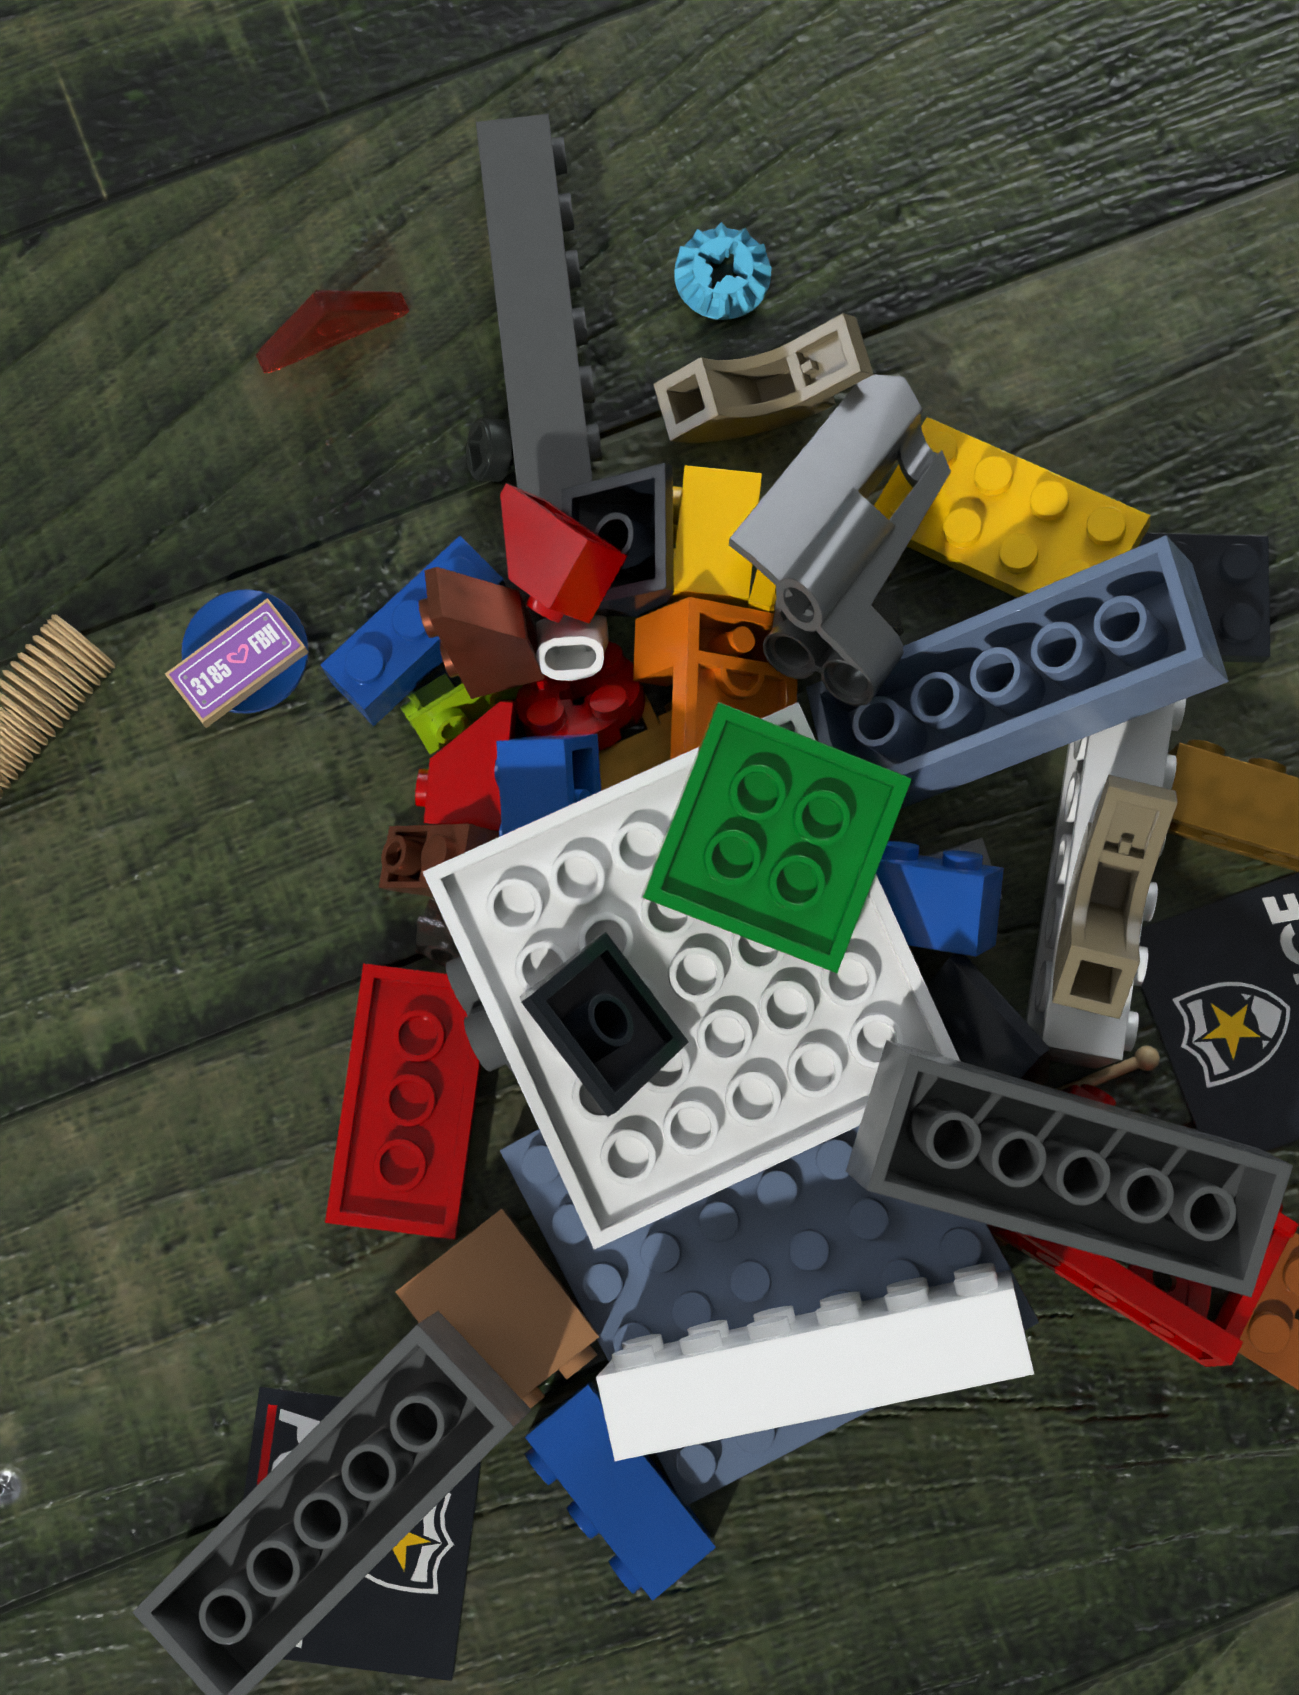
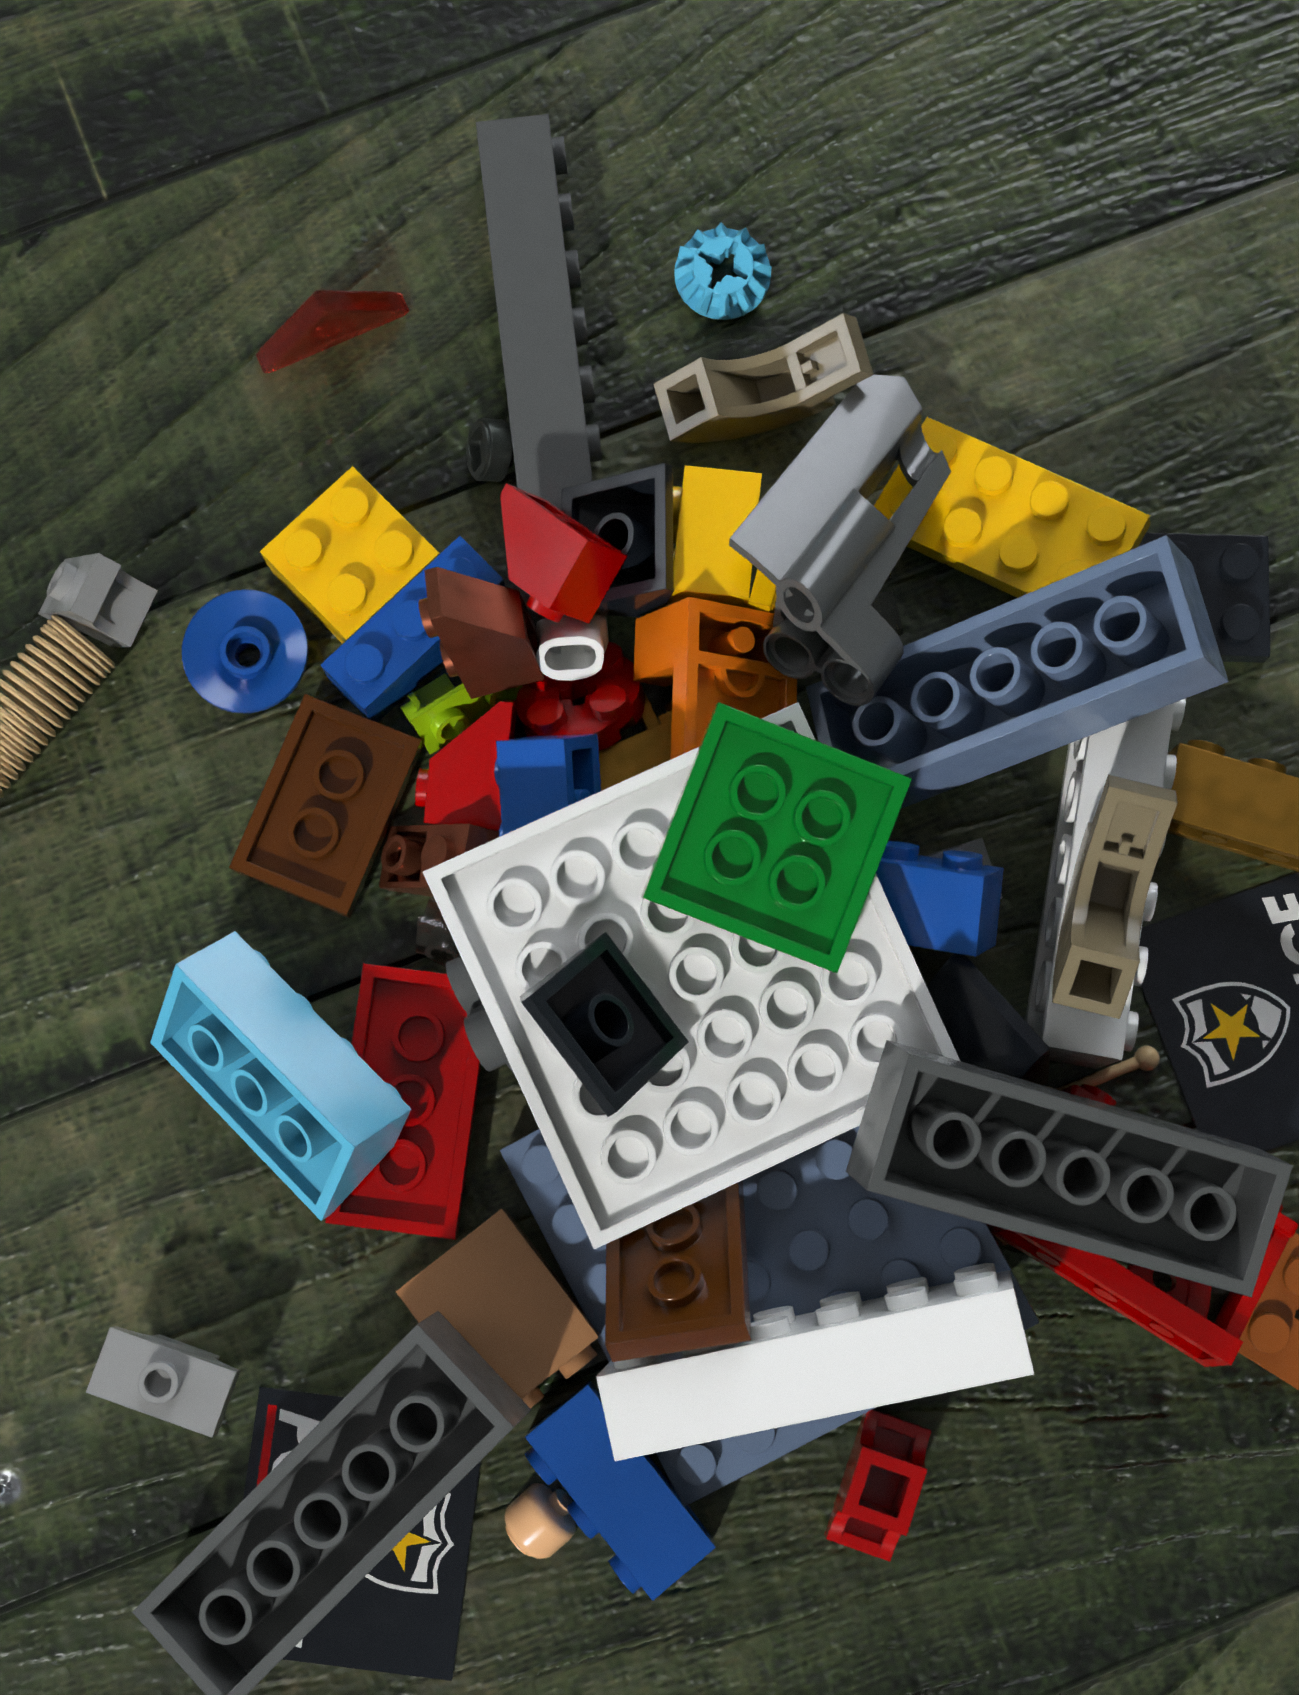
(98, 599): none -> light grey brick
(164, 1379): none -> light grey brick
(236, 663): tile -> none
(277, 1073): none -> medium azure slope
(327, 805): none -> reddish brown plate
(347, 554): none -> yellow brick
(540, 1521): none -> light nougat piece
(680, 1281): none -> reddish brown plate
(879, 1485): none -> red brick

